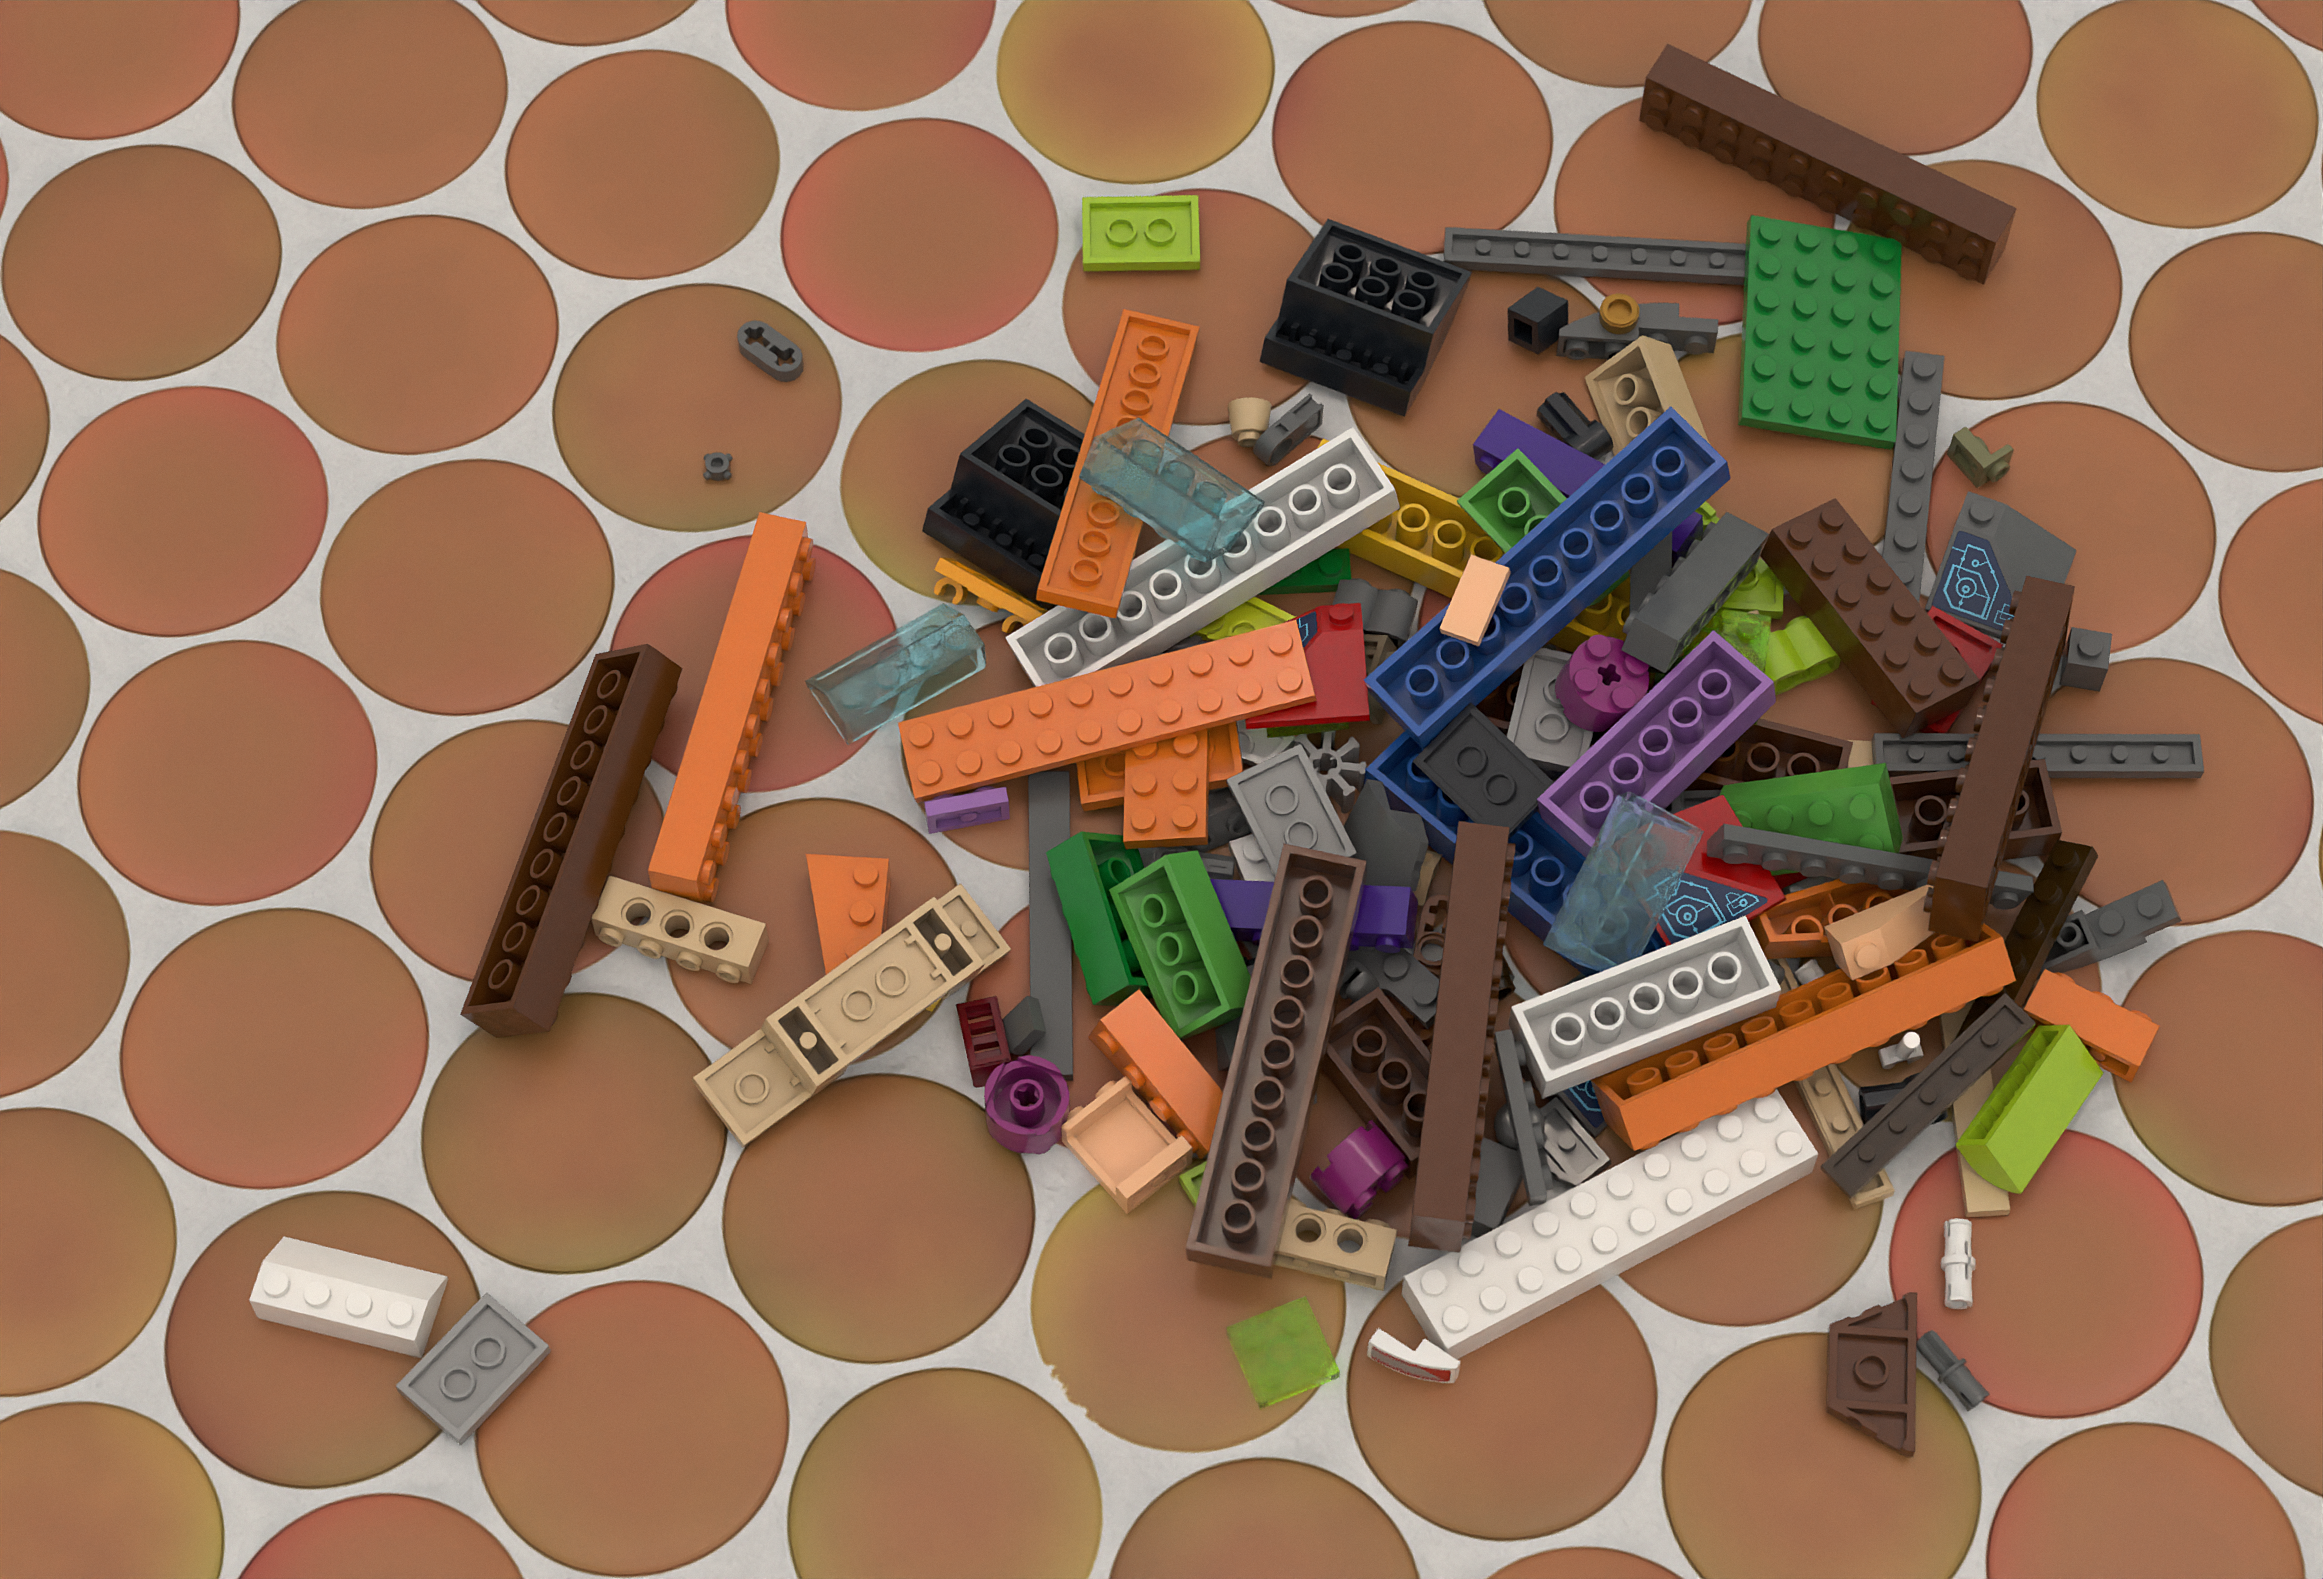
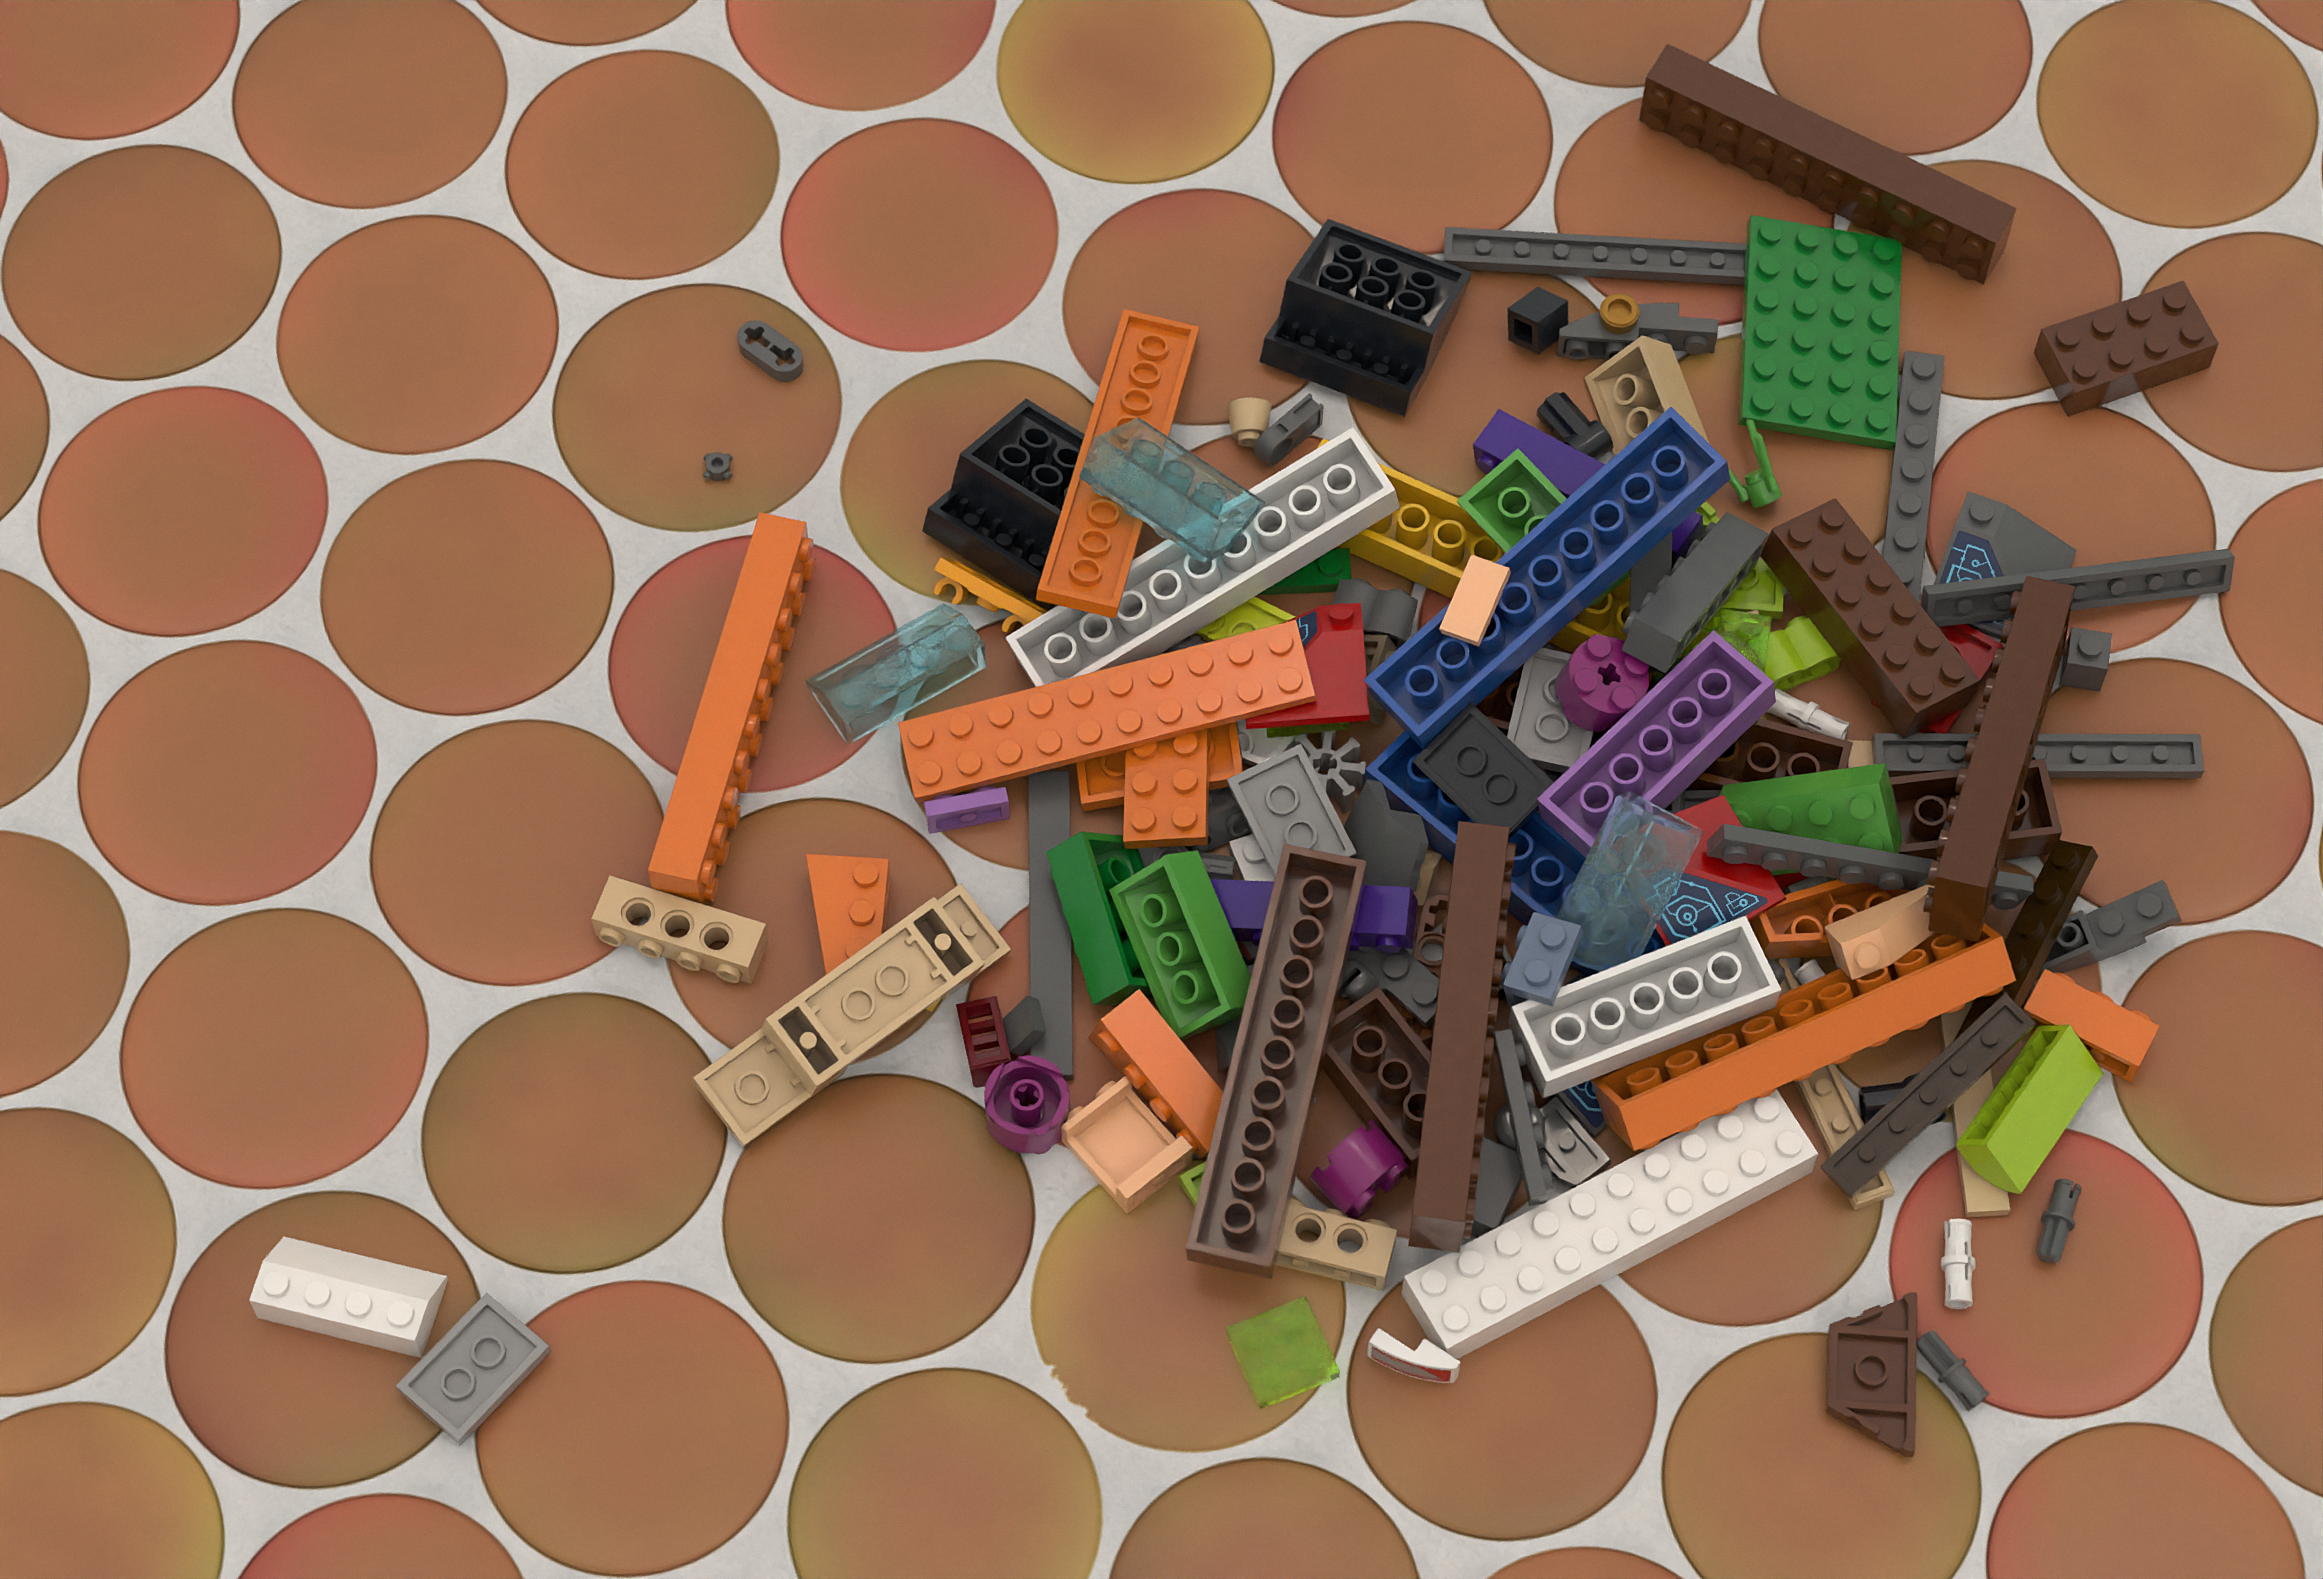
(572, 842): reddish brown brick -> none
(1140, 233): lime plate -> none
(1540, 960): none -> sand blue bracket
(1760, 484): none -> bright green plant
(1808, 716): none -> white pin
(1907, 1049): white bar -> none
(1974, 459): olive bracket -> none
(2058, 1221): none -> dark grey axle
(2094, 586): none -> dark grey plate
(2125, 348): none -> reddish brown brick

